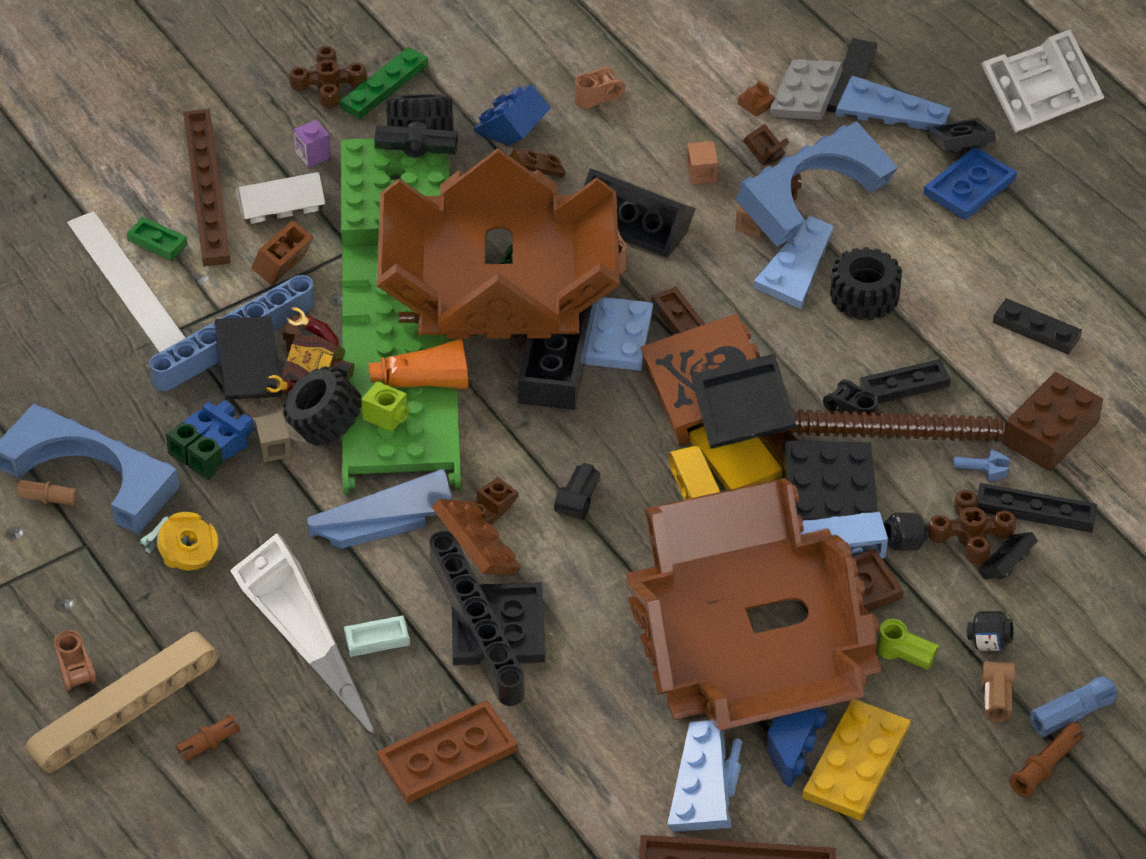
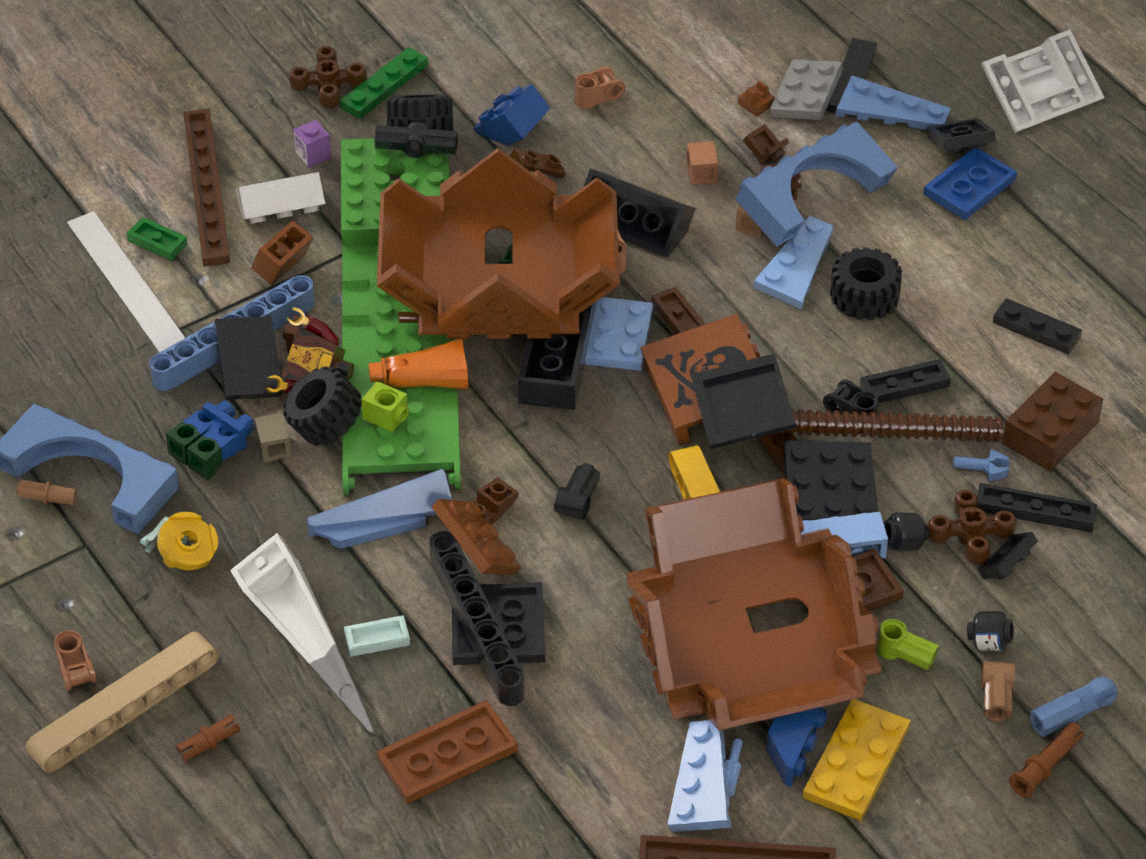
(738, 463): yellow tile -> none

